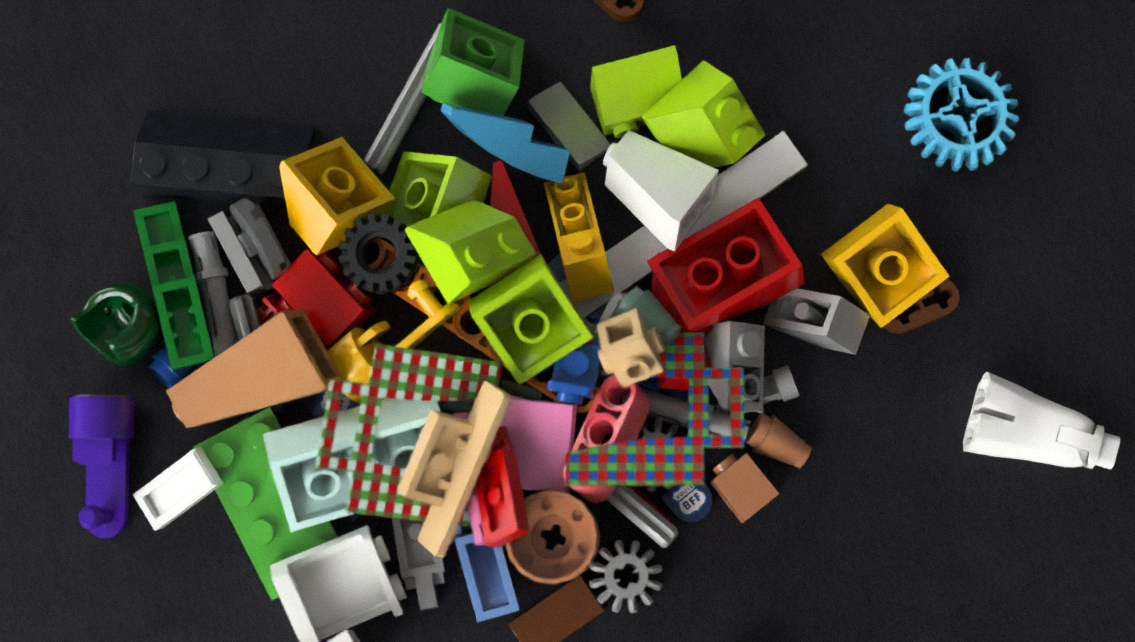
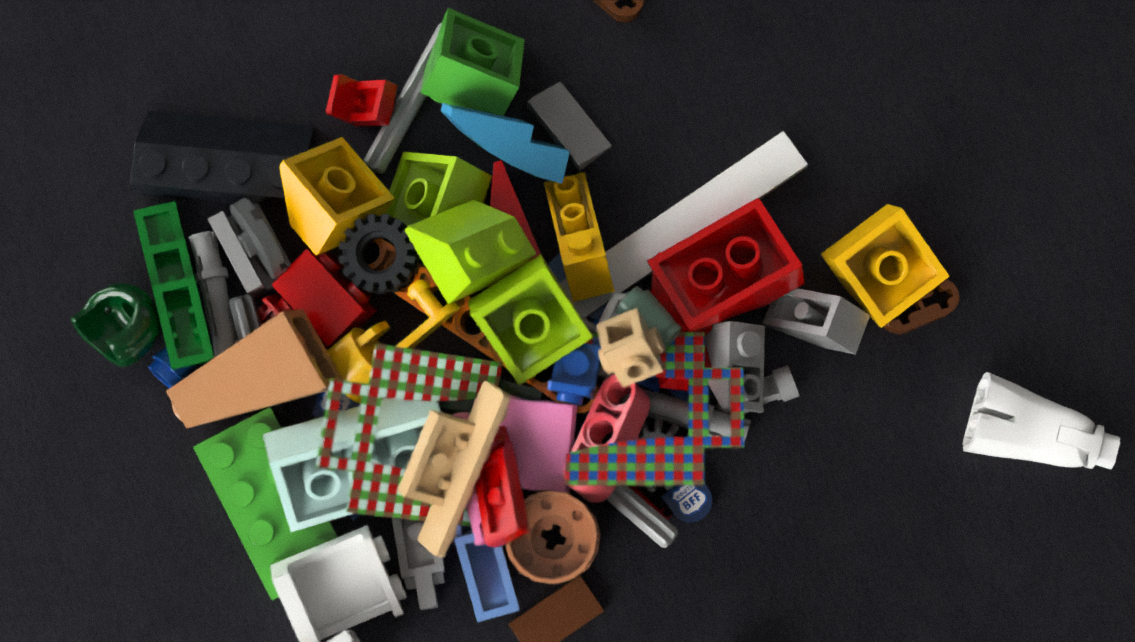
(101, 441): dark purple piece -> none
(178, 488): white tile -> none
(361, 101): none -> red bracket
(618, 563): light grey gear -> none
(631, 86): lime slope -> none
(659, 186): white slope -> none
(705, 118): lime slope -> none
(742, 486): nougat brick -> none
(777, 441): nougat cone -> none
(958, 97): medium azure gear -> none

